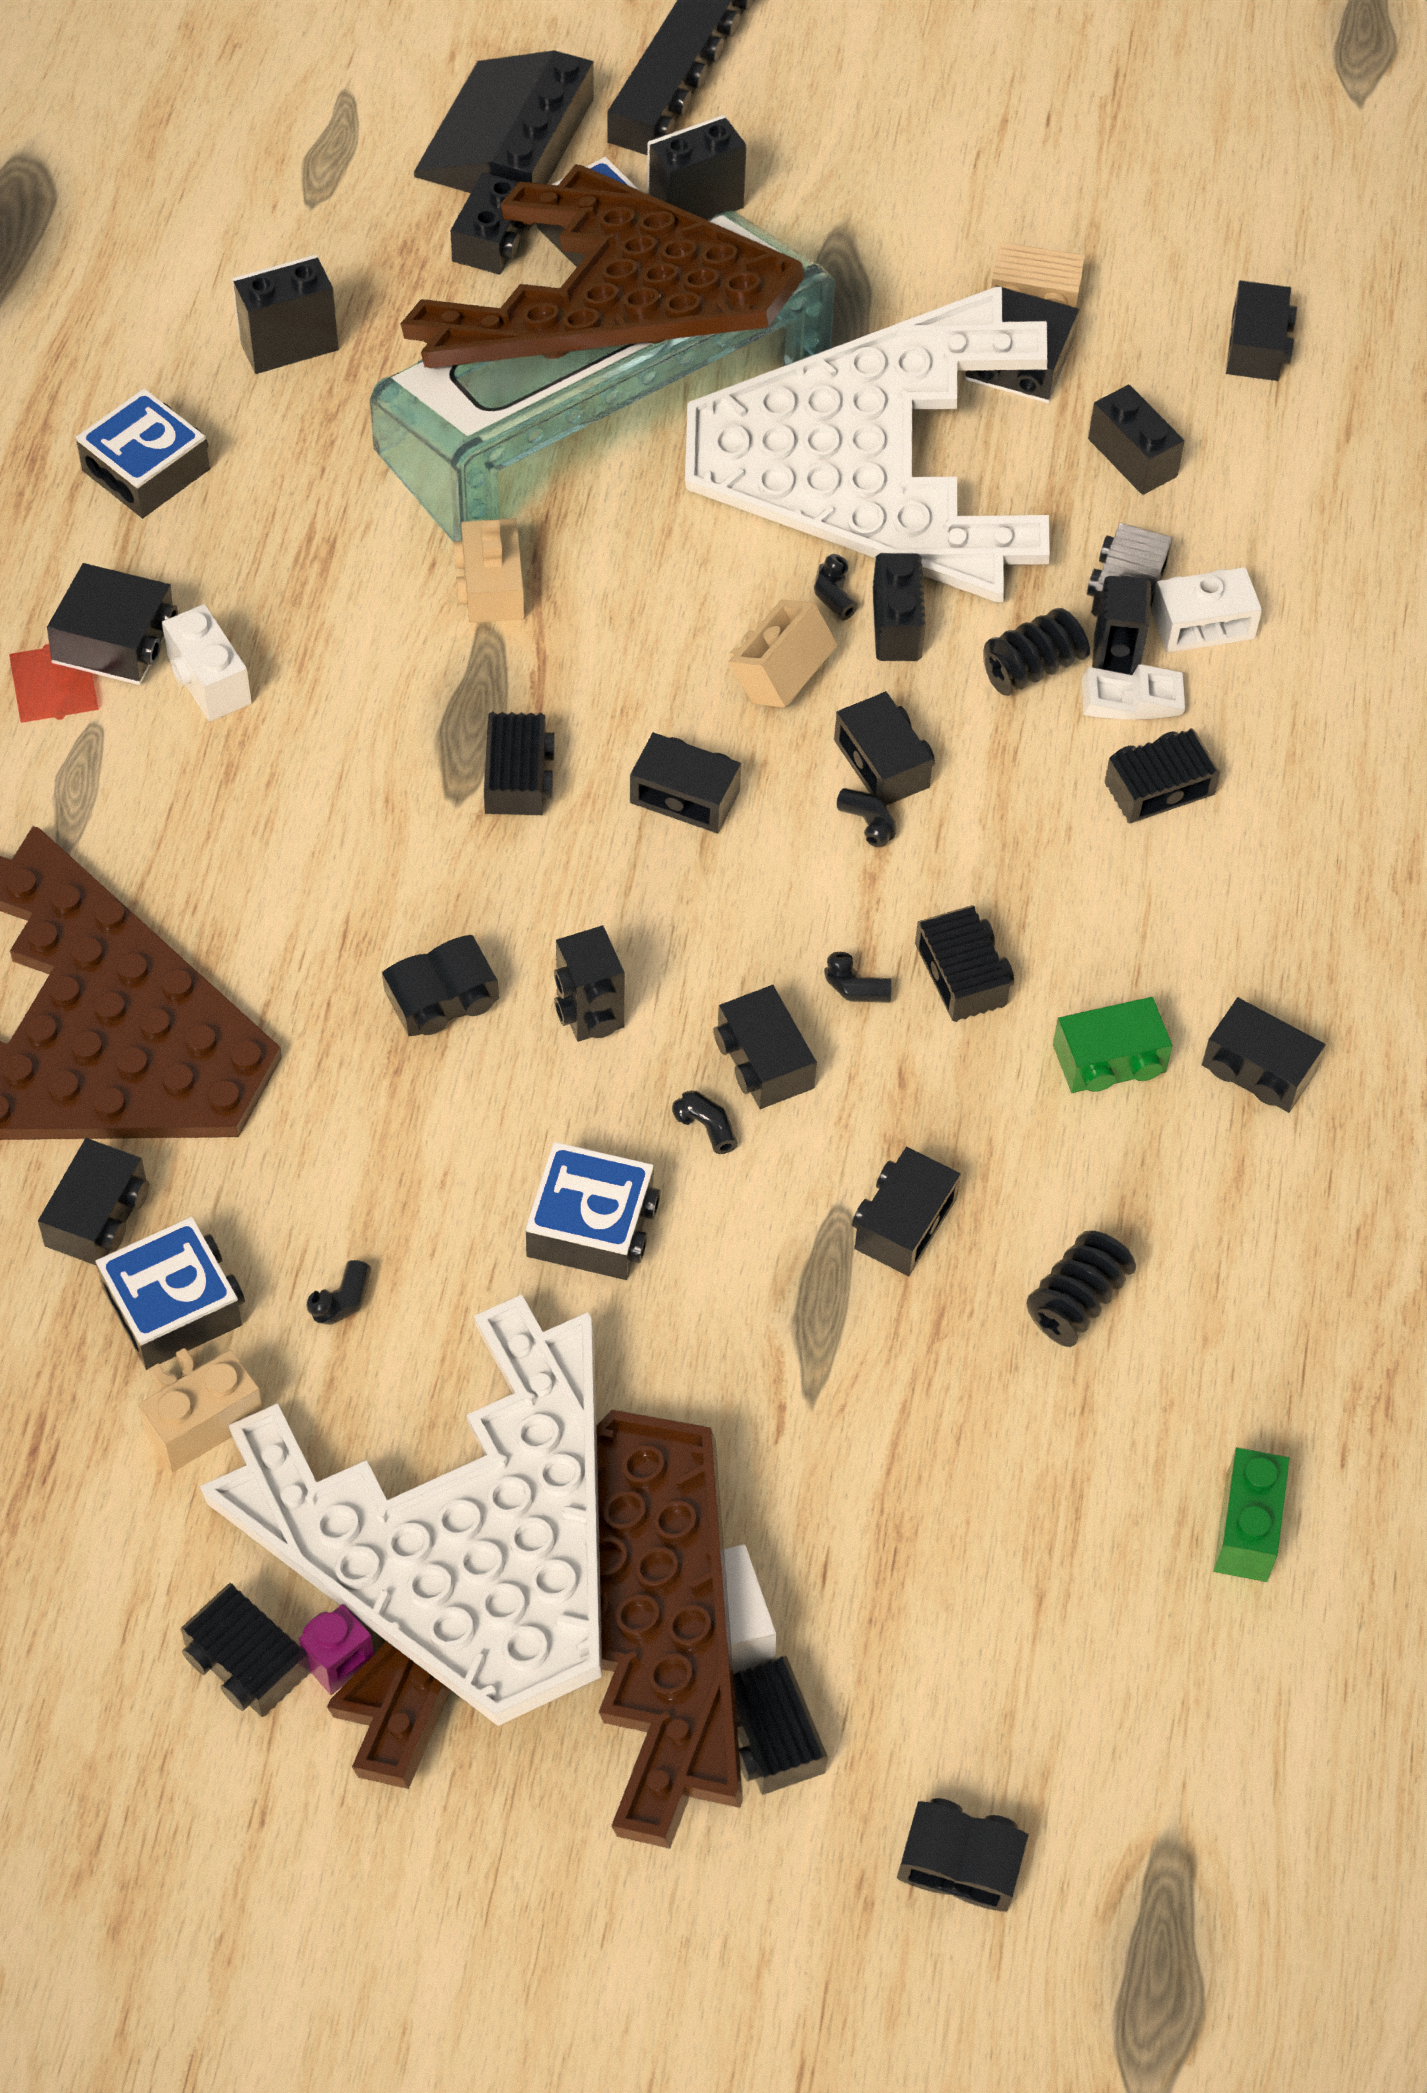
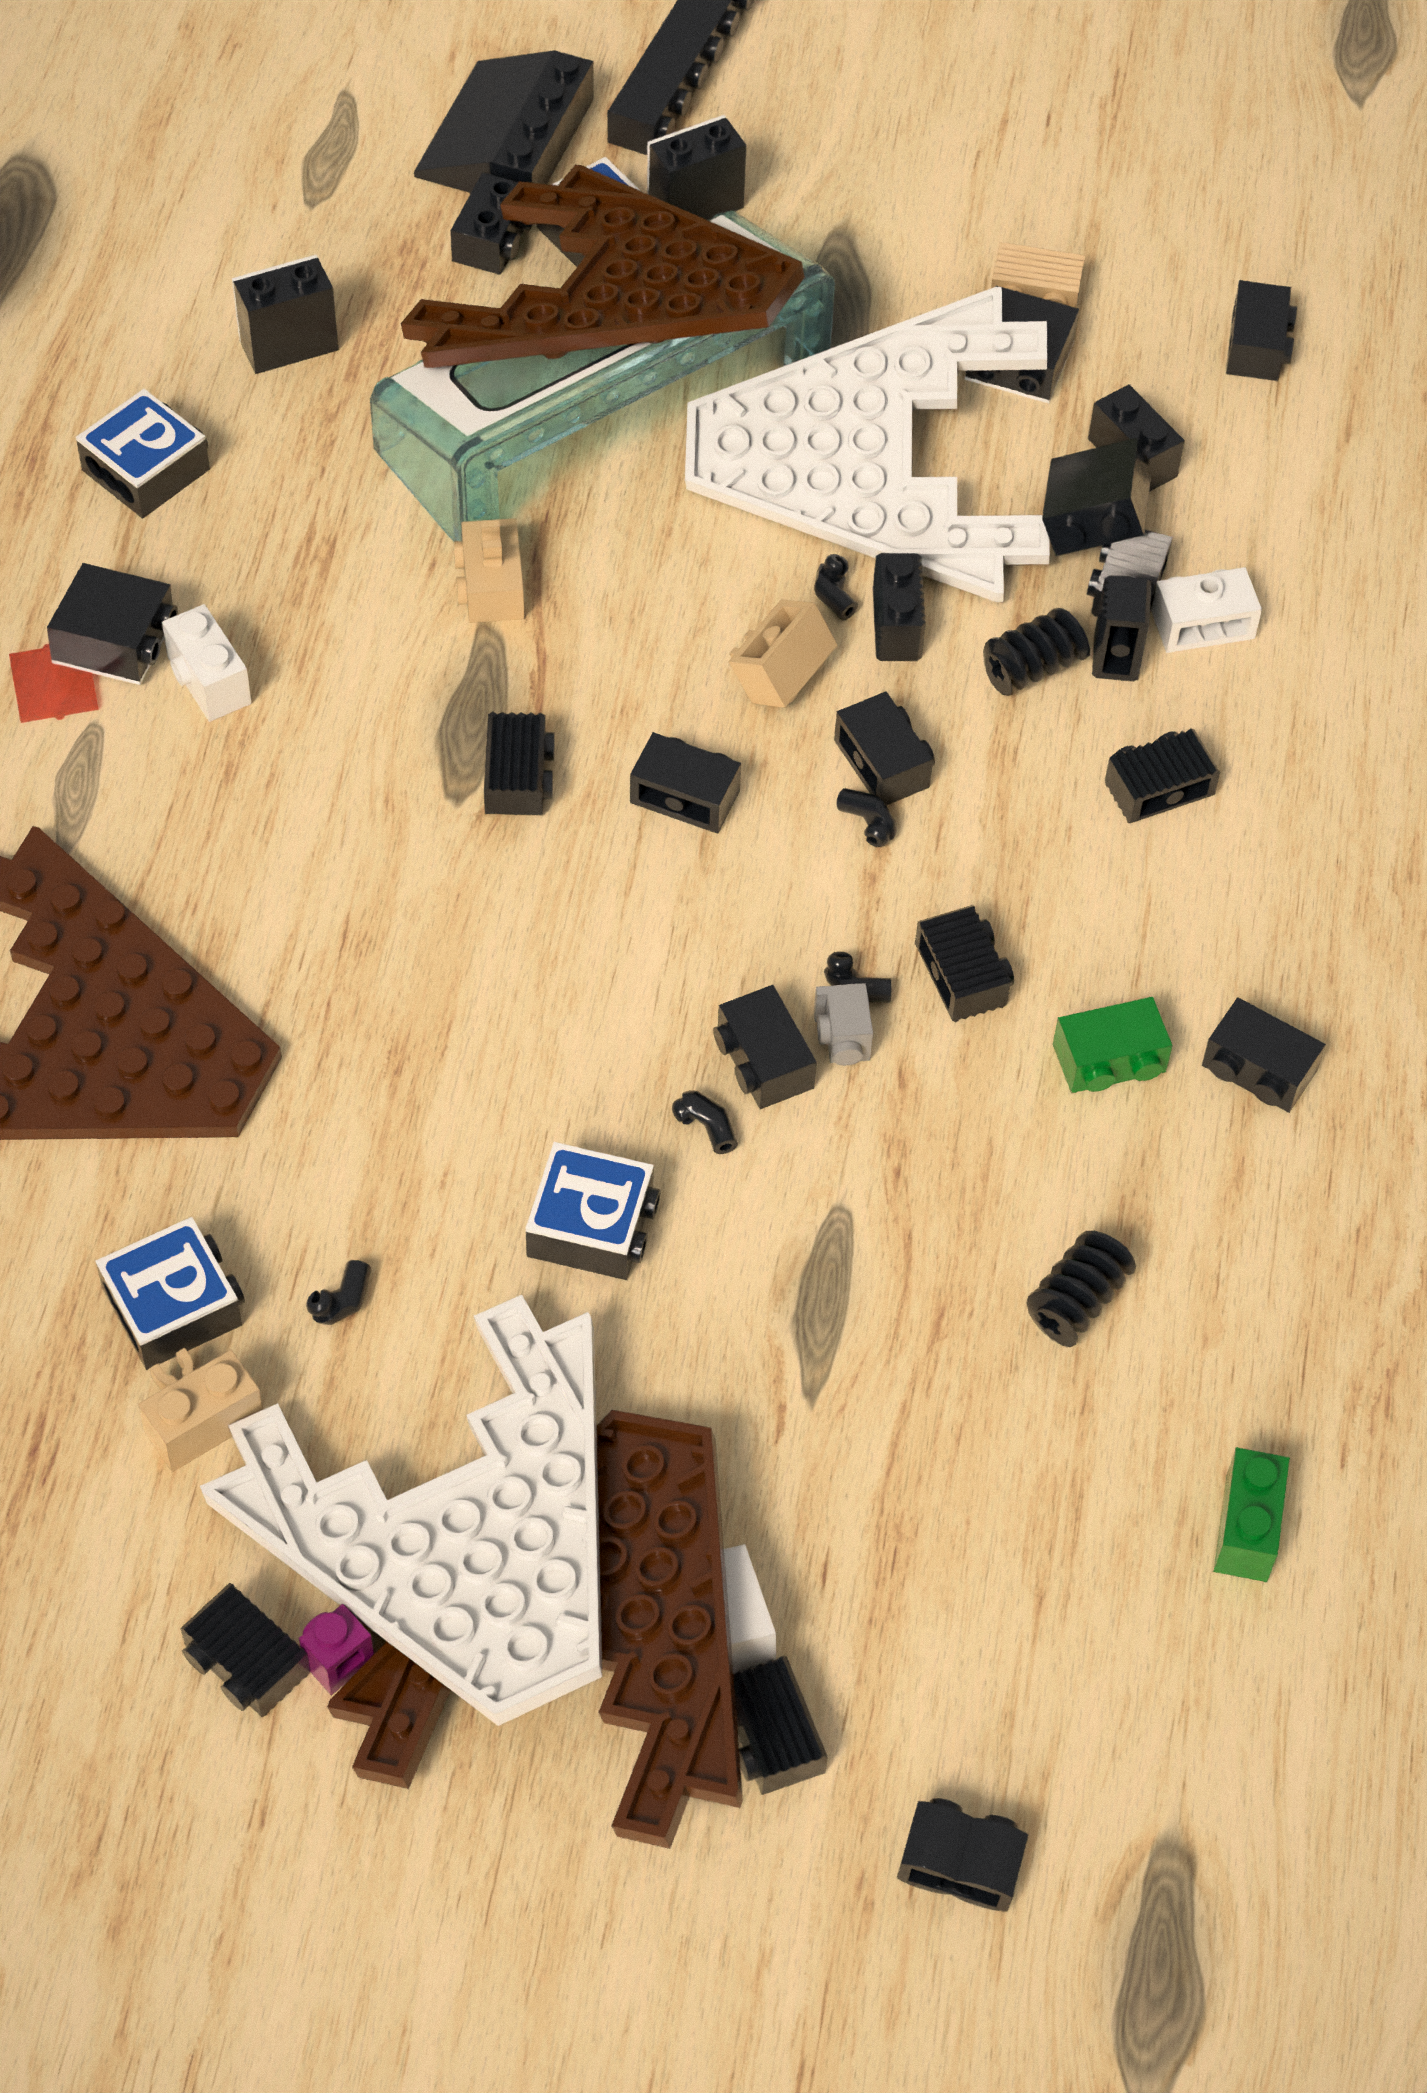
(94, 1202): black brick -> none
(441, 986): black brick -> none
(589, 984): black brick -> none
(844, 1022): none -> light grey brick
(906, 1210): black brick -> none
(1097, 497): none -> black brick
(1144, 695): white slope -> none

